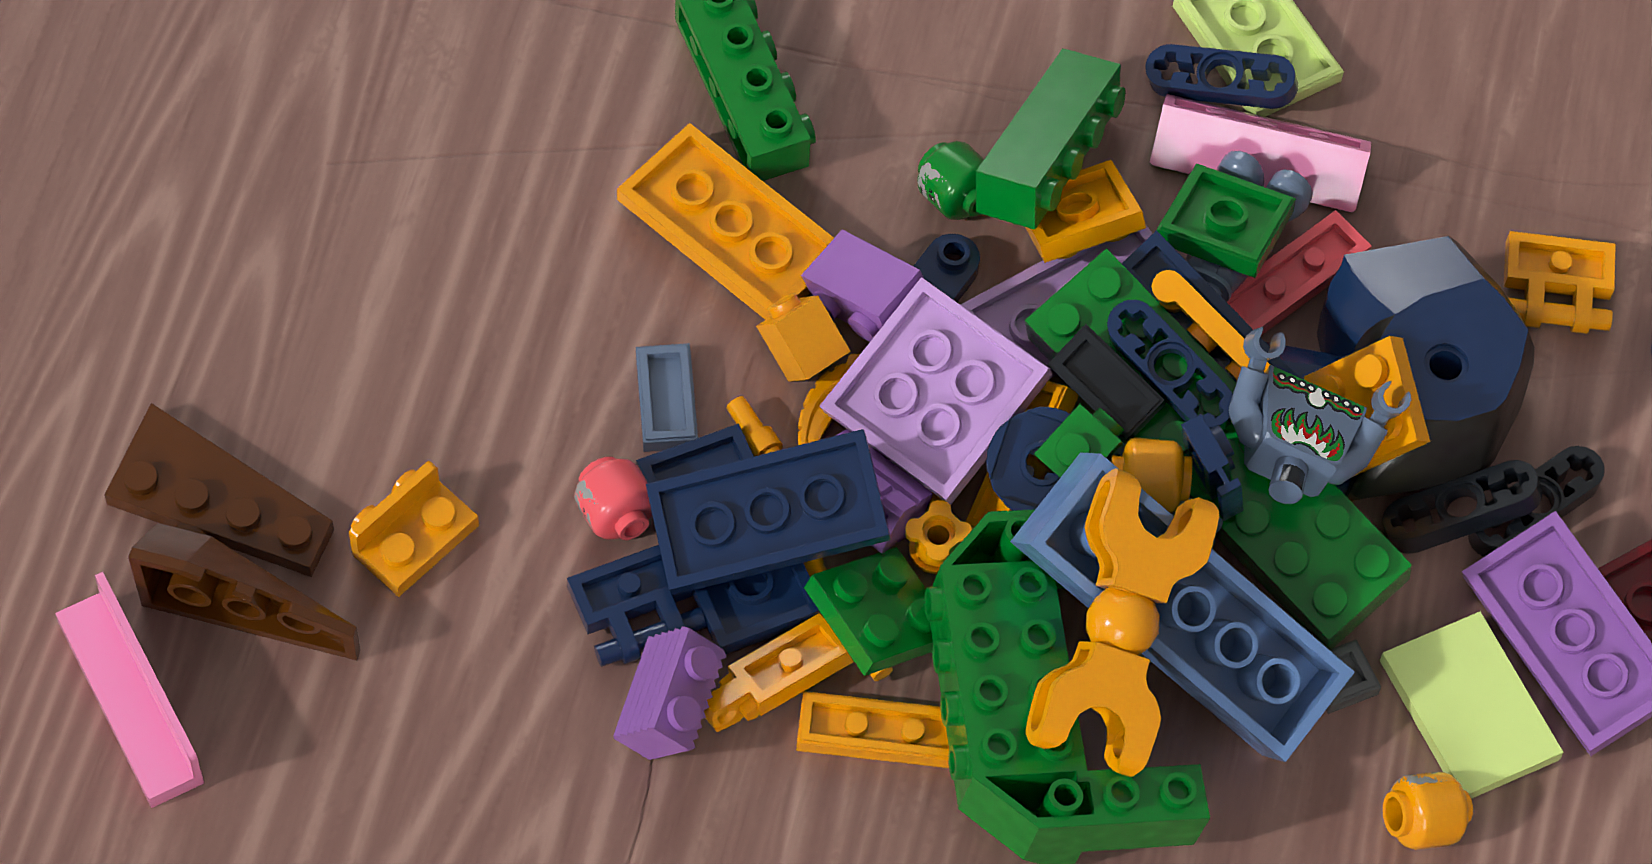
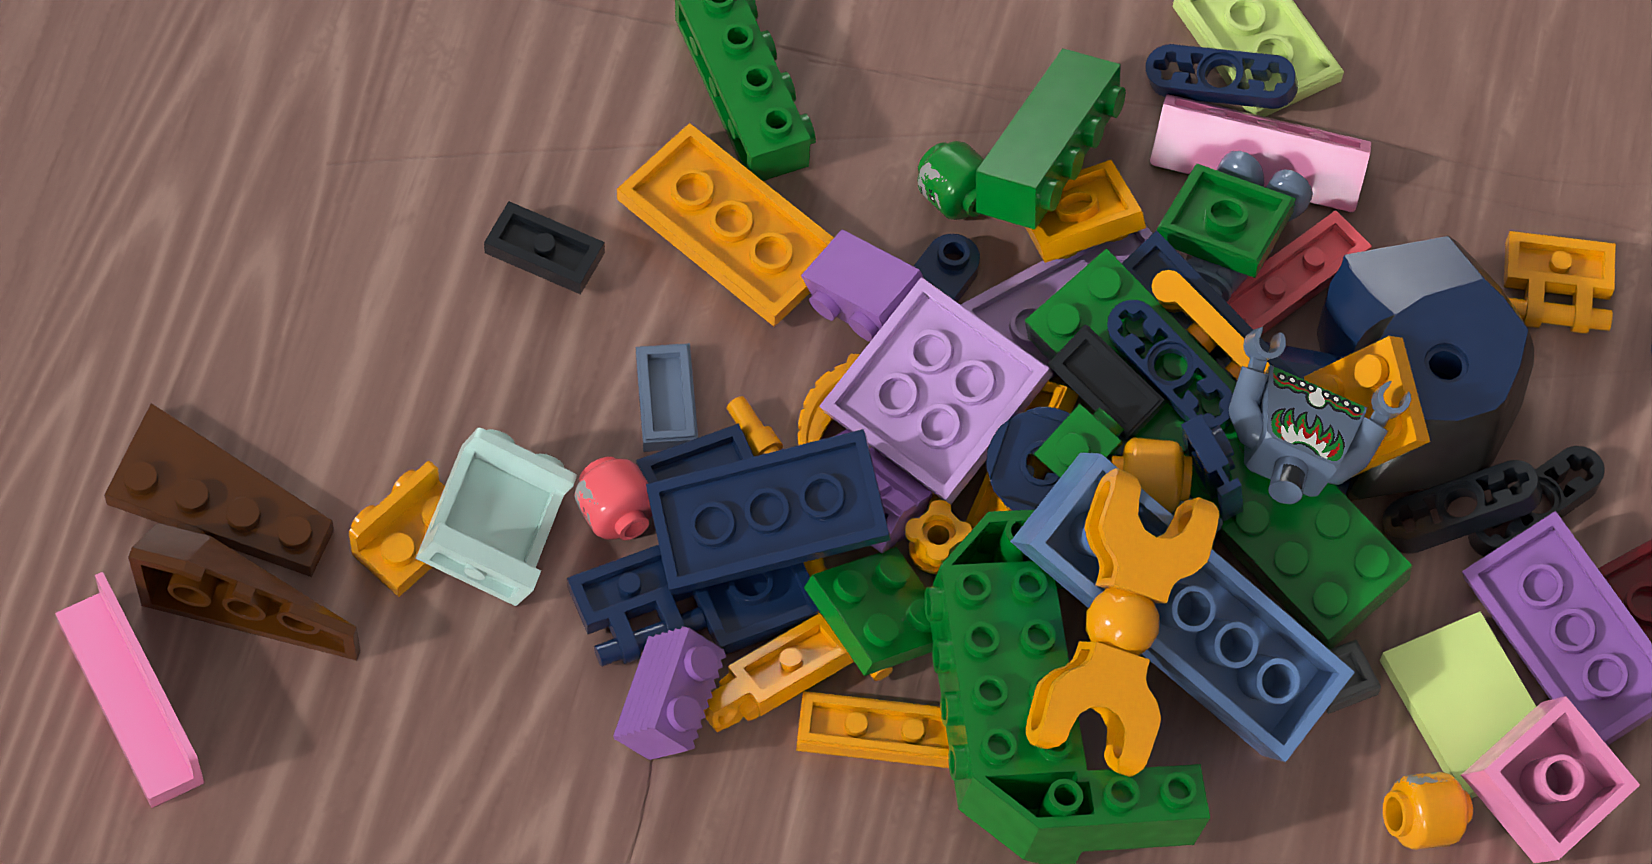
(496, 515): none -> light aqua panel
(544, 247): none -> black plate
(802, 336): light orange brick -> none
(1550, 780): none -> bright pink brick

